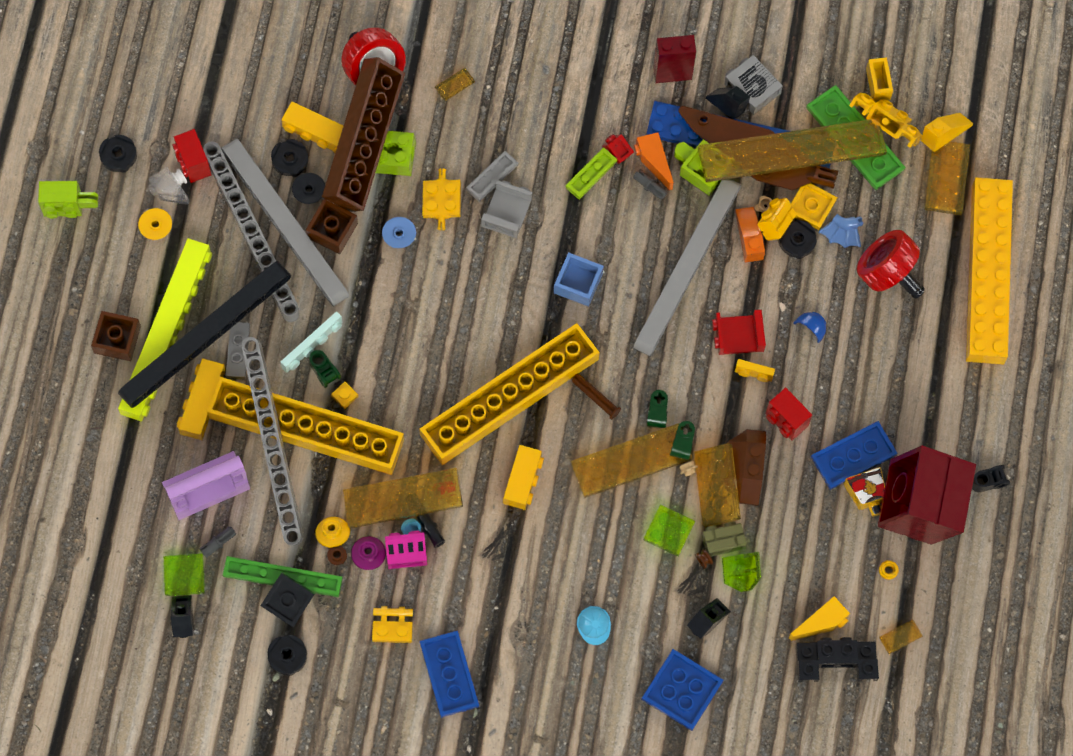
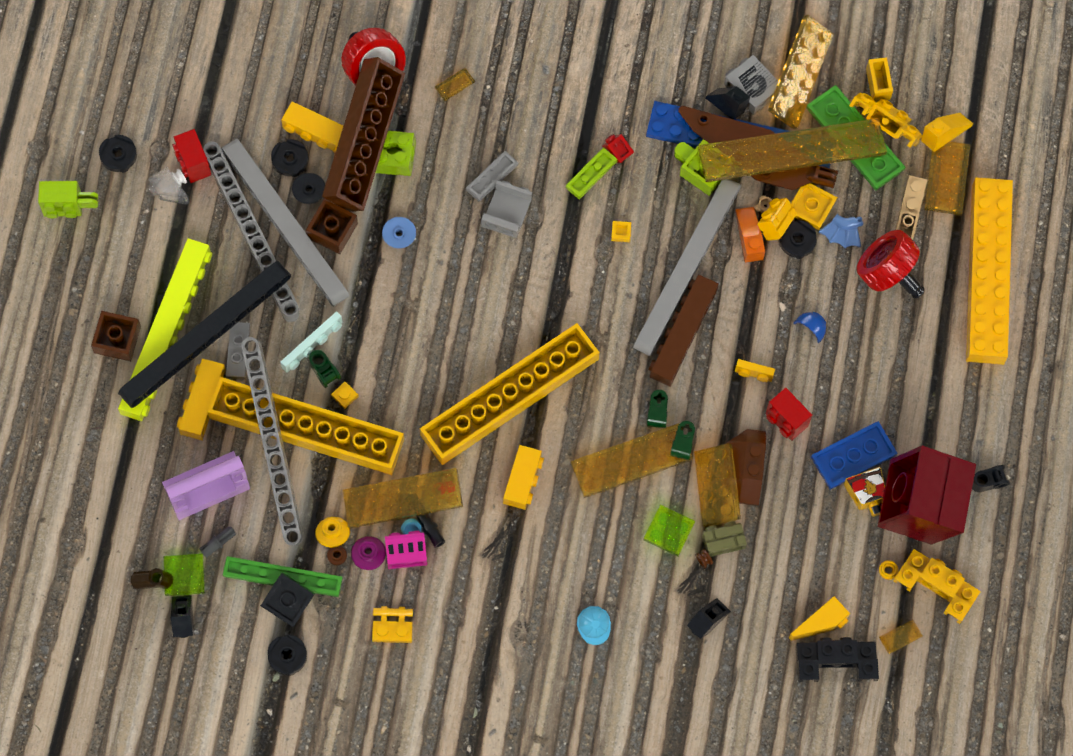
(151, 579): none -> dark brown piece
(152, 217): yellow piece -> none
(441, 199): yellow plate -> none
(449, 674): blue plate -> none
(578, 279): medium blue piece -> none
(596, 396): reddish brown axle -> none
(621, 231): none -> yellow plate
(650, 184): dark grey axle -> none
(653, 157): orange slope -> none
(674, 58): dark red brick -> none
(682, 689): blue plate -> none
(684, 330): none -> reddish brown brick
(688, 468): tan plate -> none
(739, 333): red panel -> none
(742, 571): clear neon green slope -> none
(800, 72): none -> clear yellow plate
(911, 205): none -> tan slope
(941, 580): none -> yellow bracket

